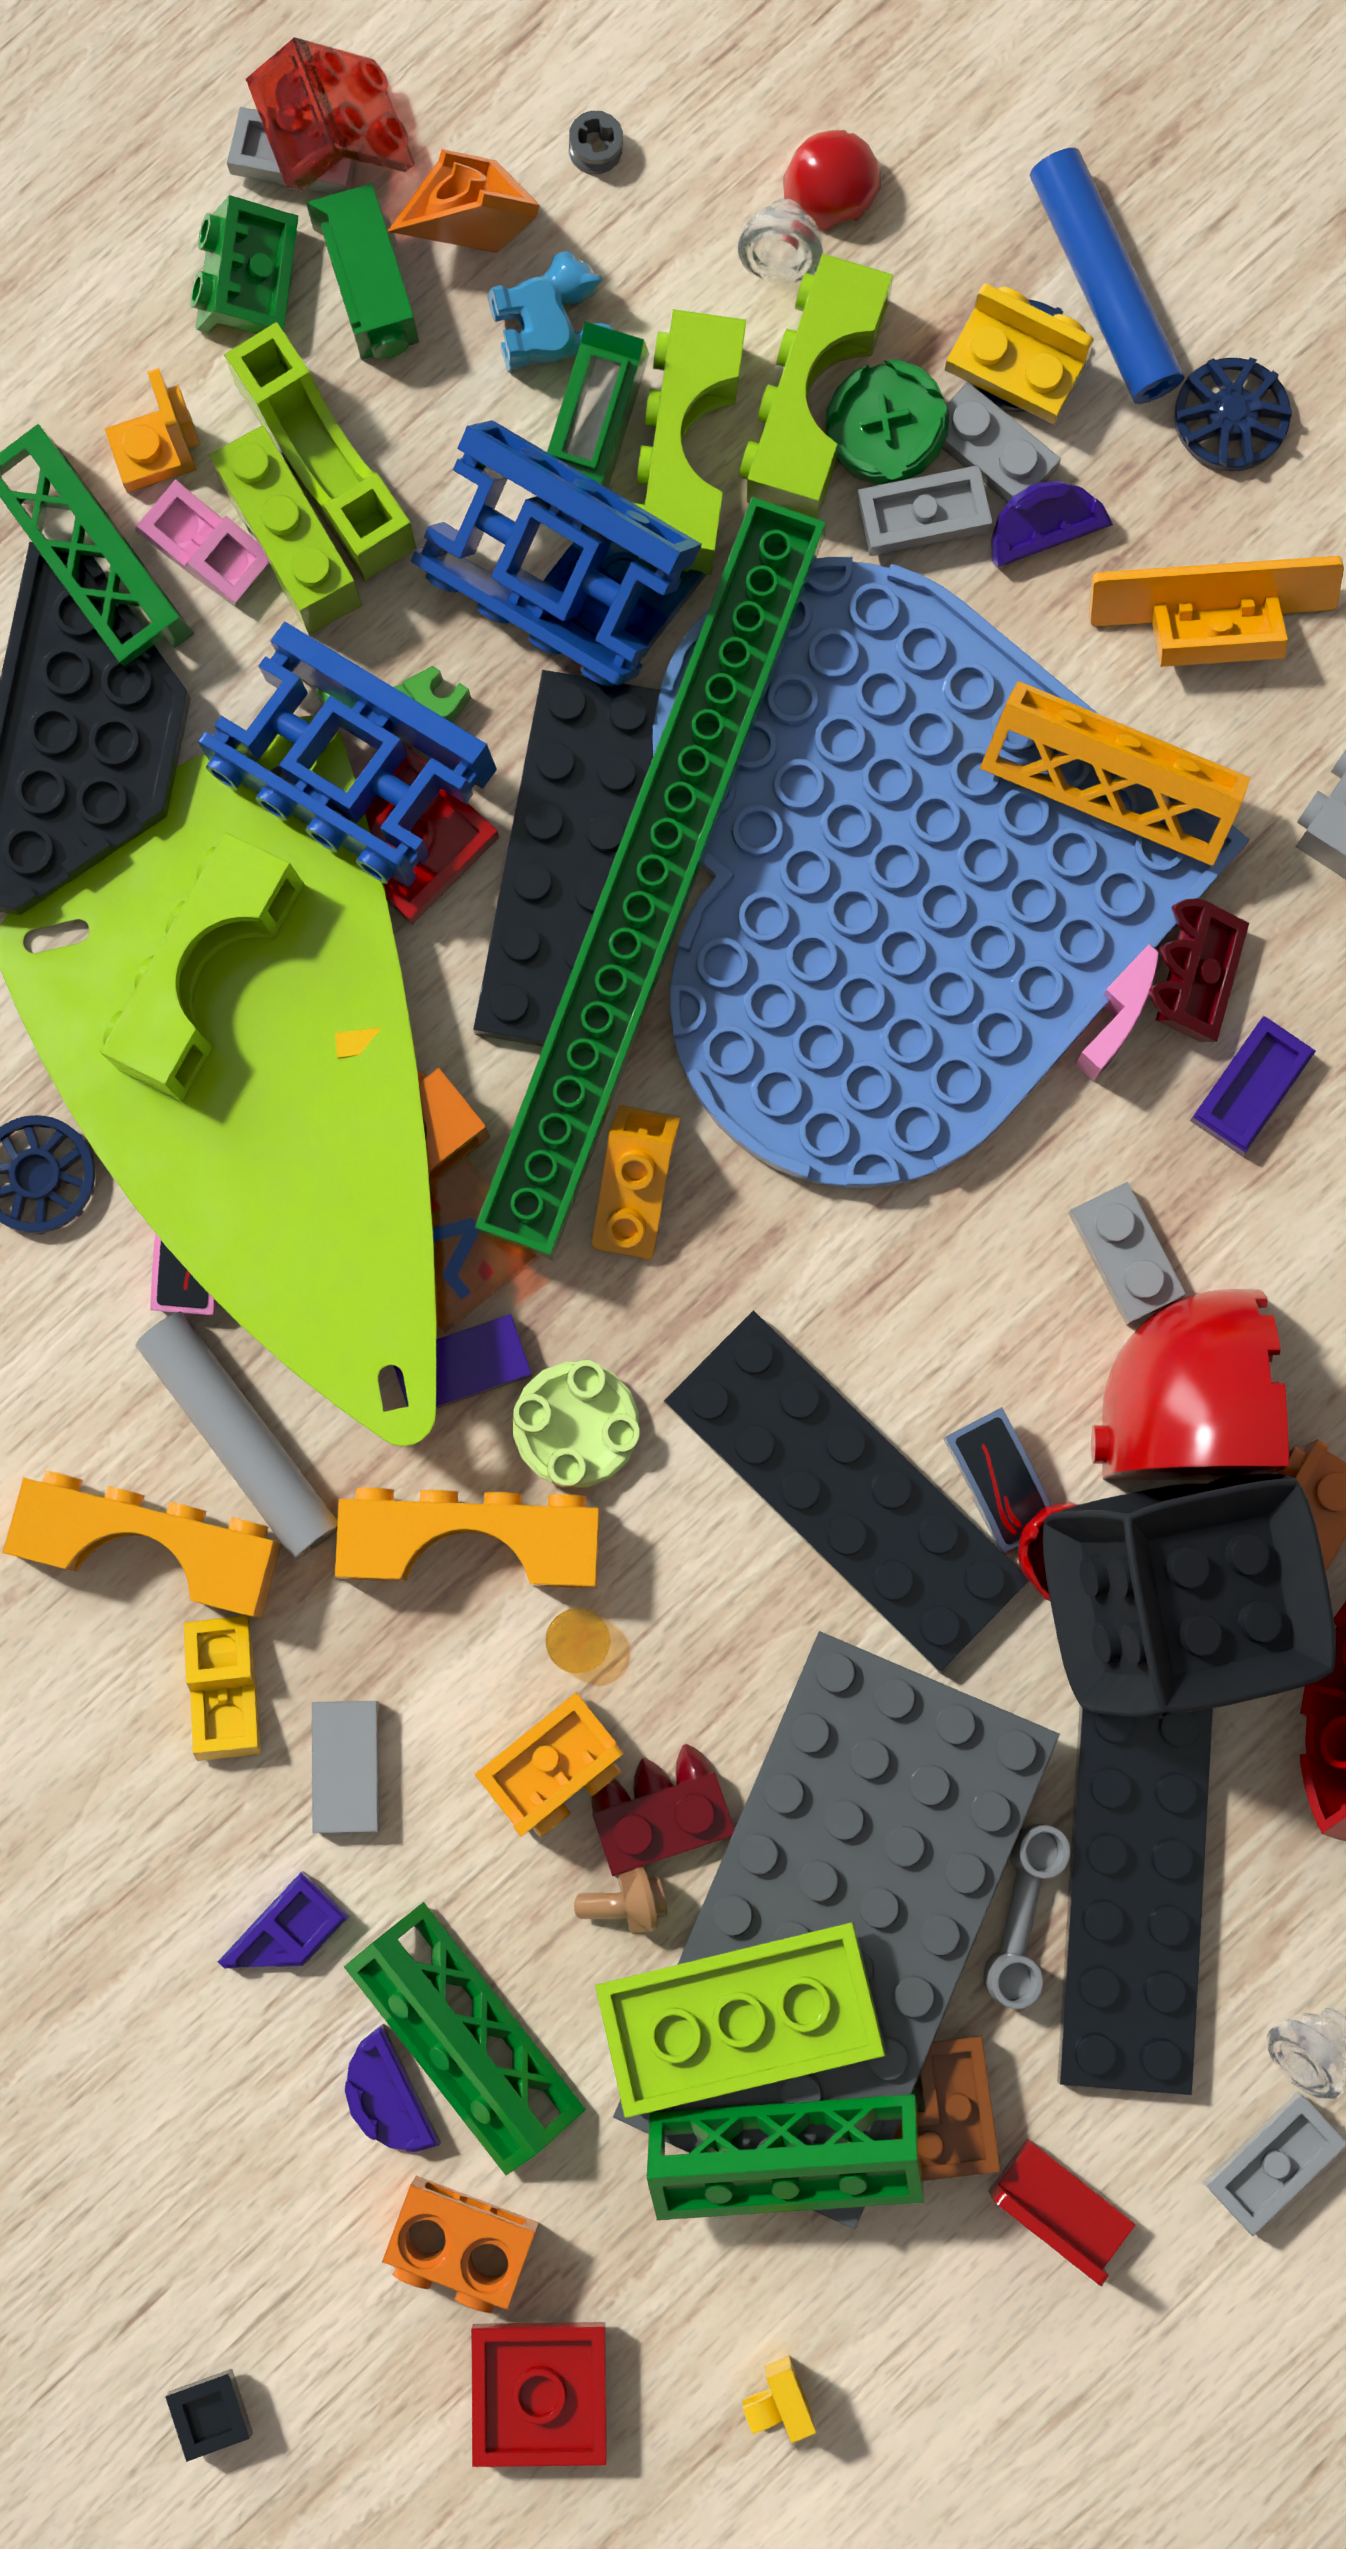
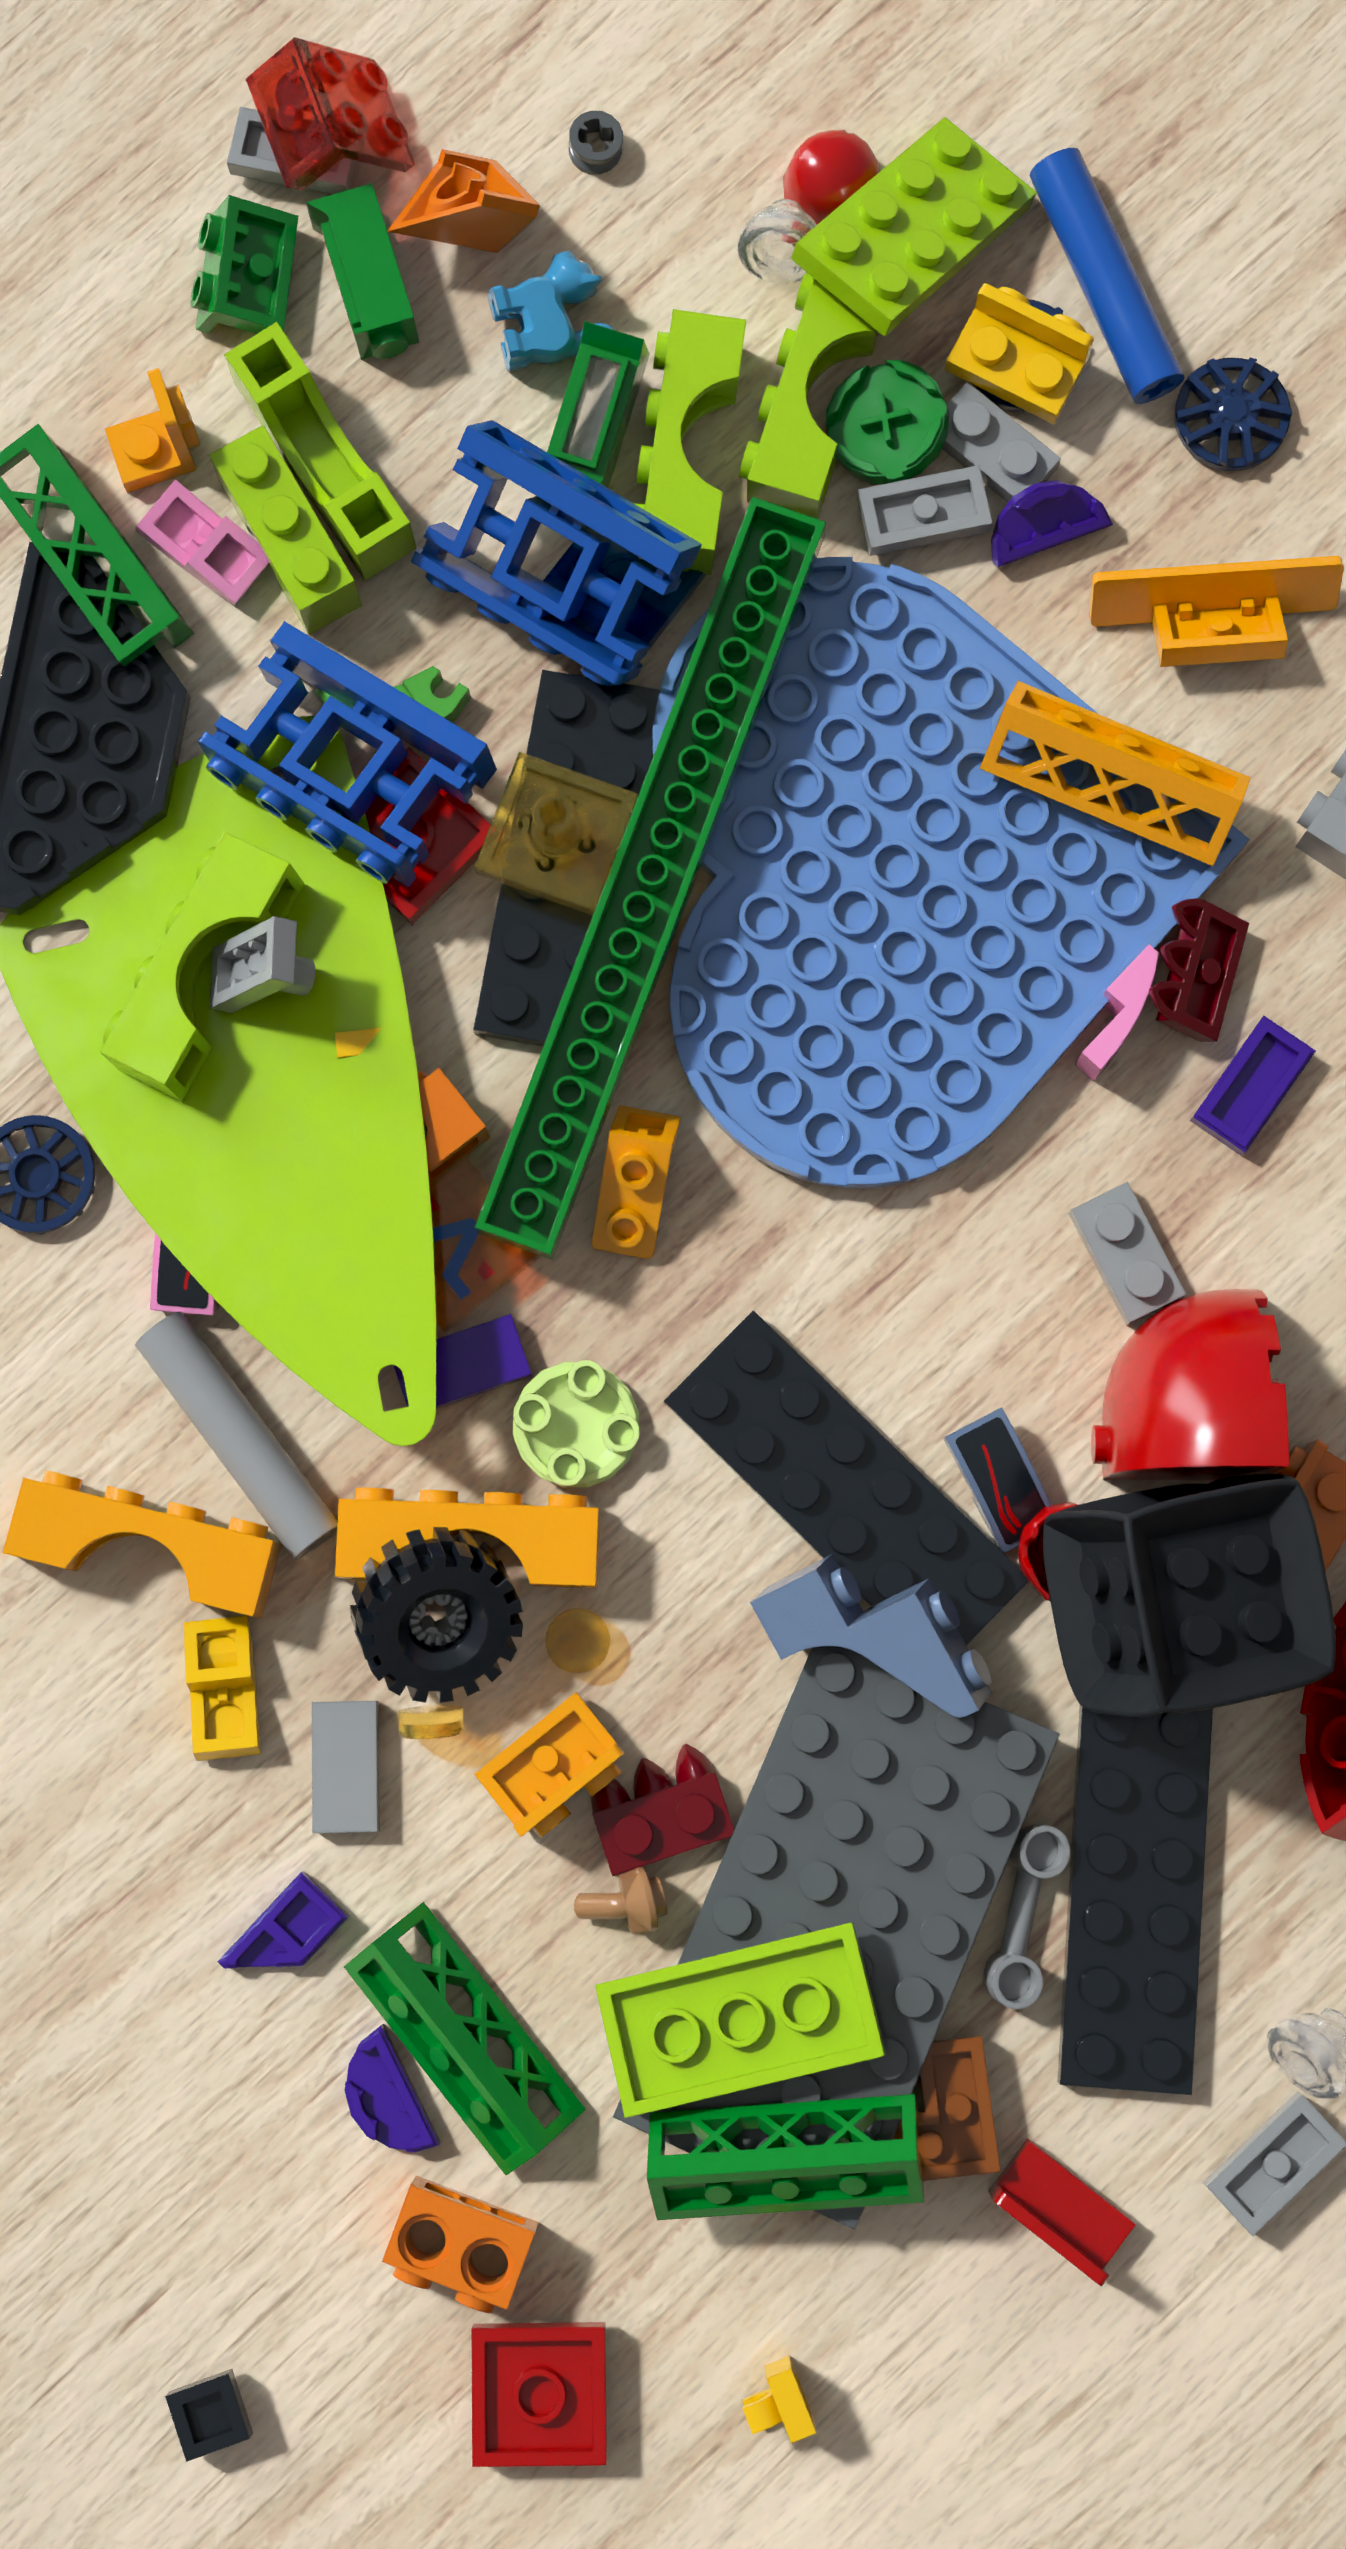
(258, 966): none -> light grey tile
(430, 1721): none -> clear yellow tile
(442, 1653): none -> black bush
(558, 825): none -> clear yellow plate
(905, 1635): none -> sand blue arch
(913, 226): none -> lime plate

